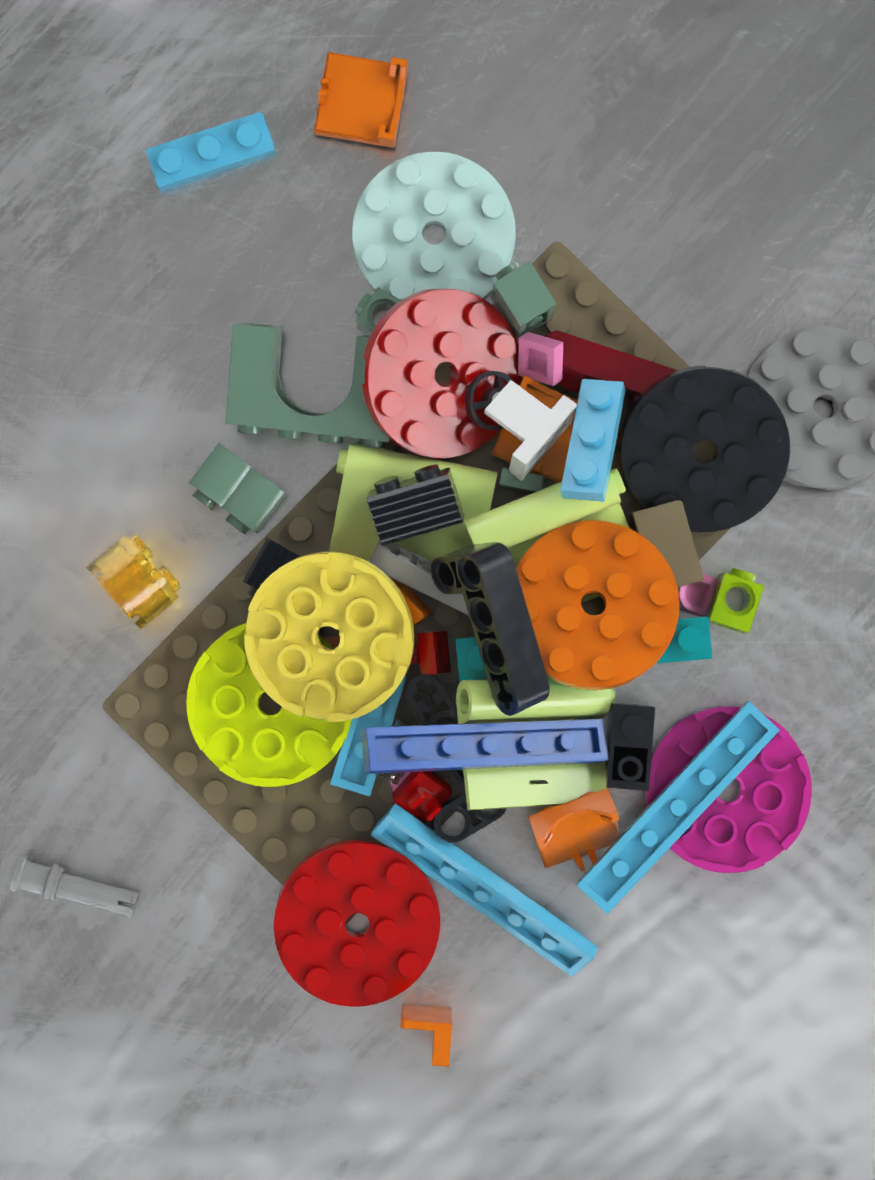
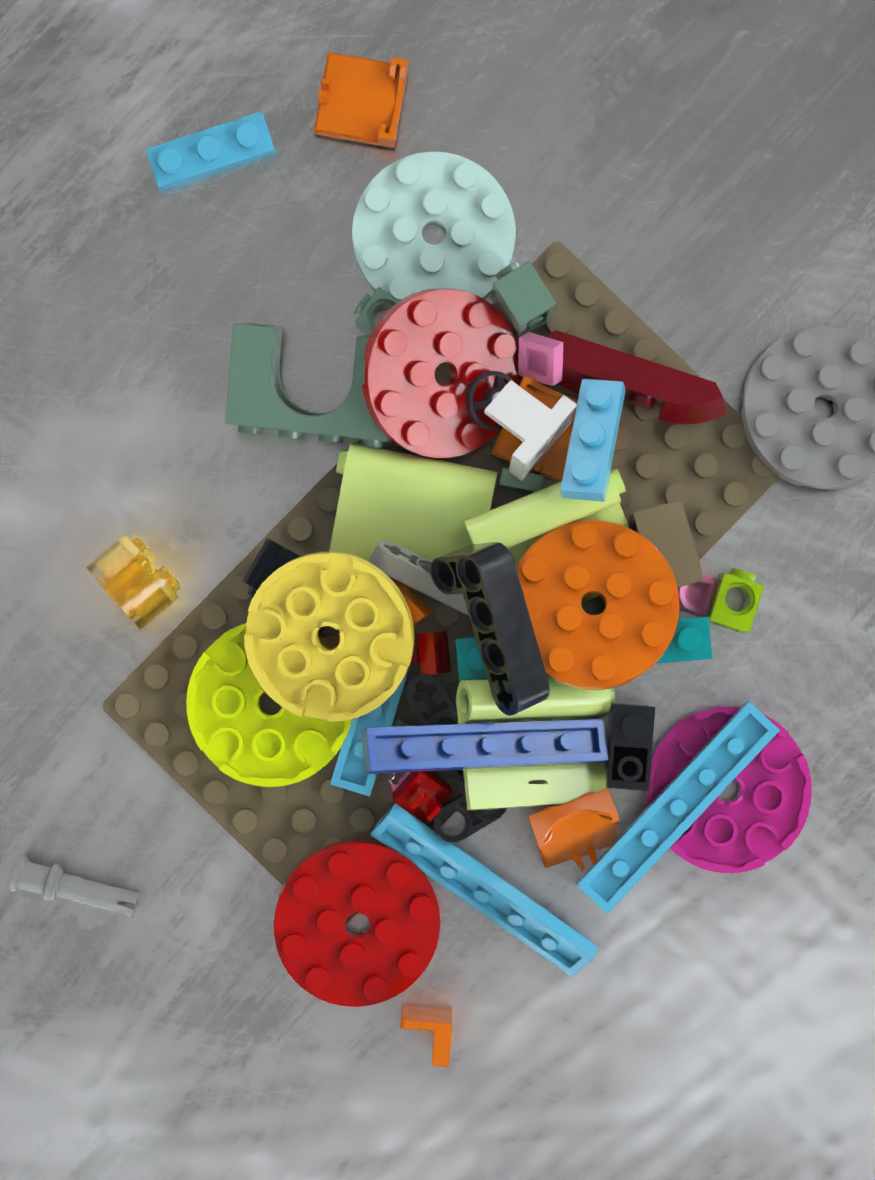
(237, 489): sand green brick -> none
(414, 504): black brick -> none
(696, 407): black plate -> none

